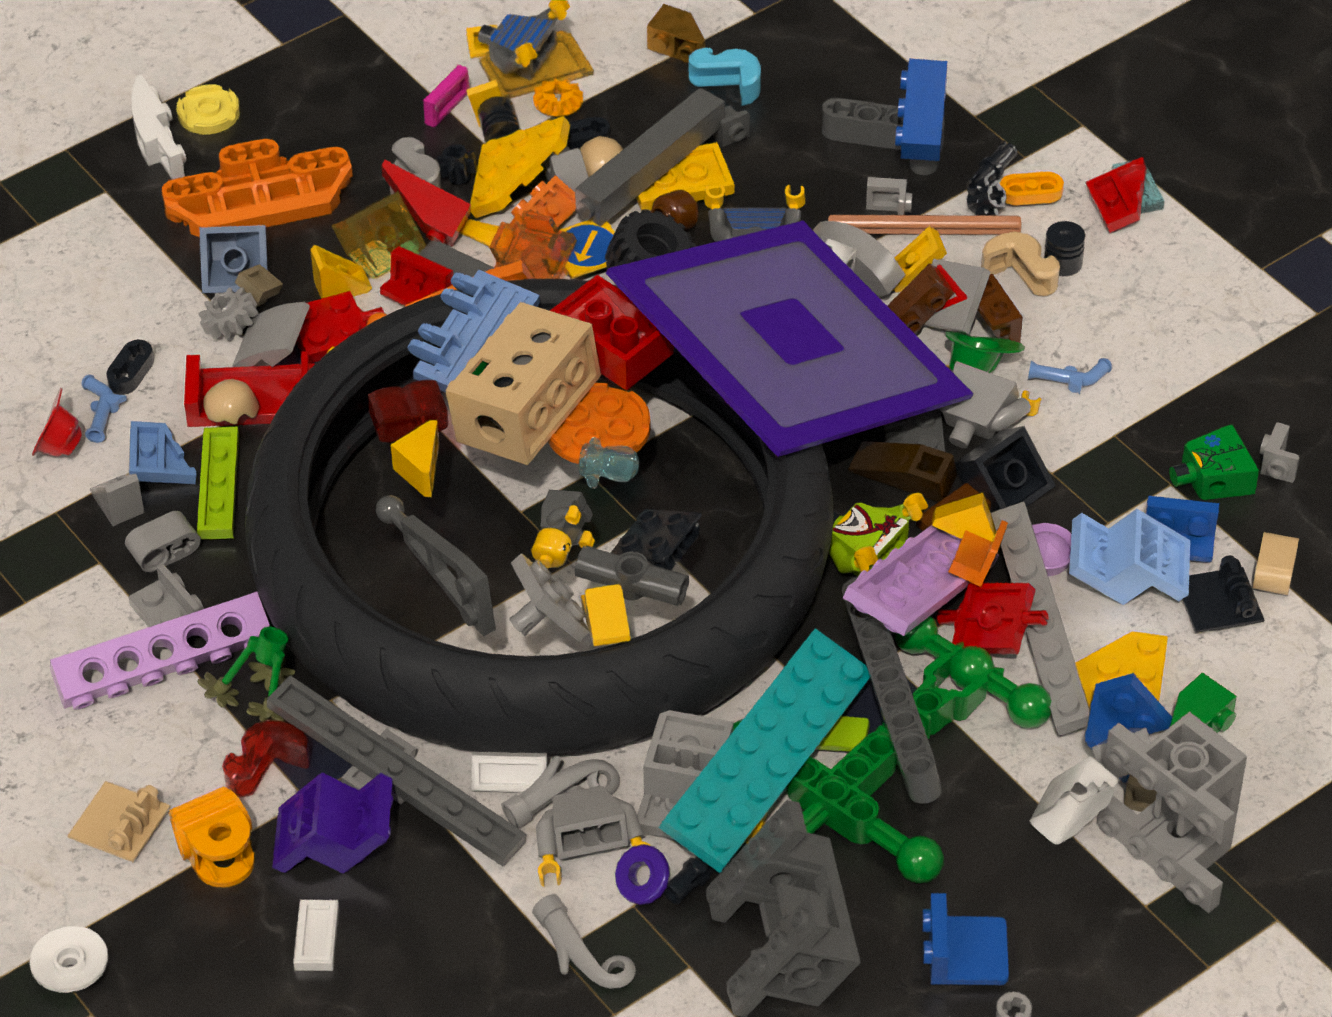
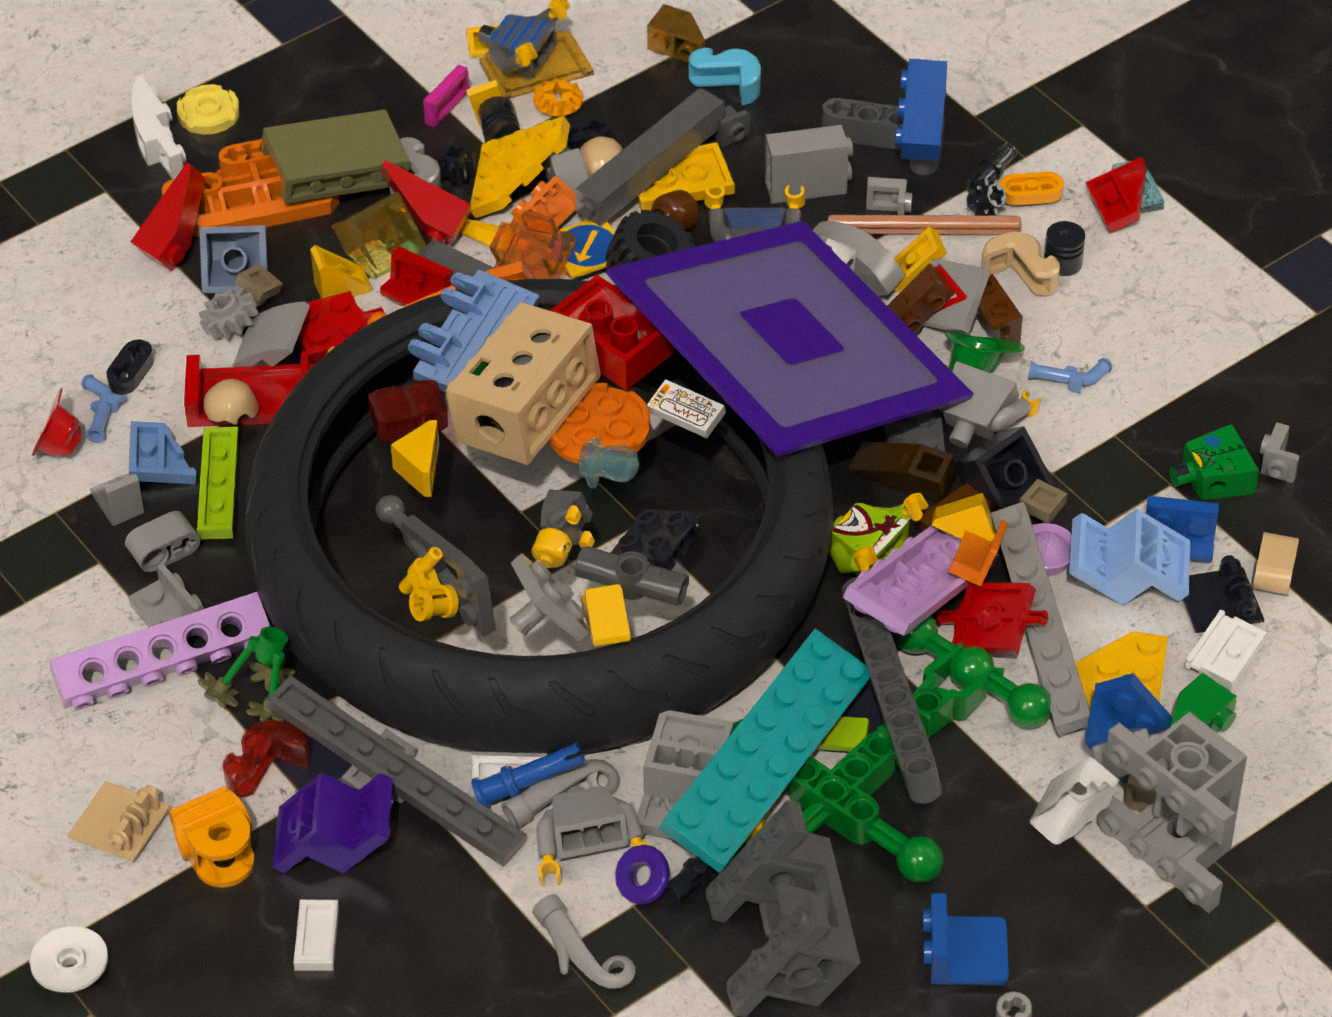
(171, 223): none -> red slope
(333, 155): none -> olive panel
(427, 590): none -> yellow piece
(511, 781): none -> blue pin
(686, 408): none -> white tile
(808, 159): none -> light grey brick
(1044, 501): none -> dark tan tile
(1226, 649): none -> white plate

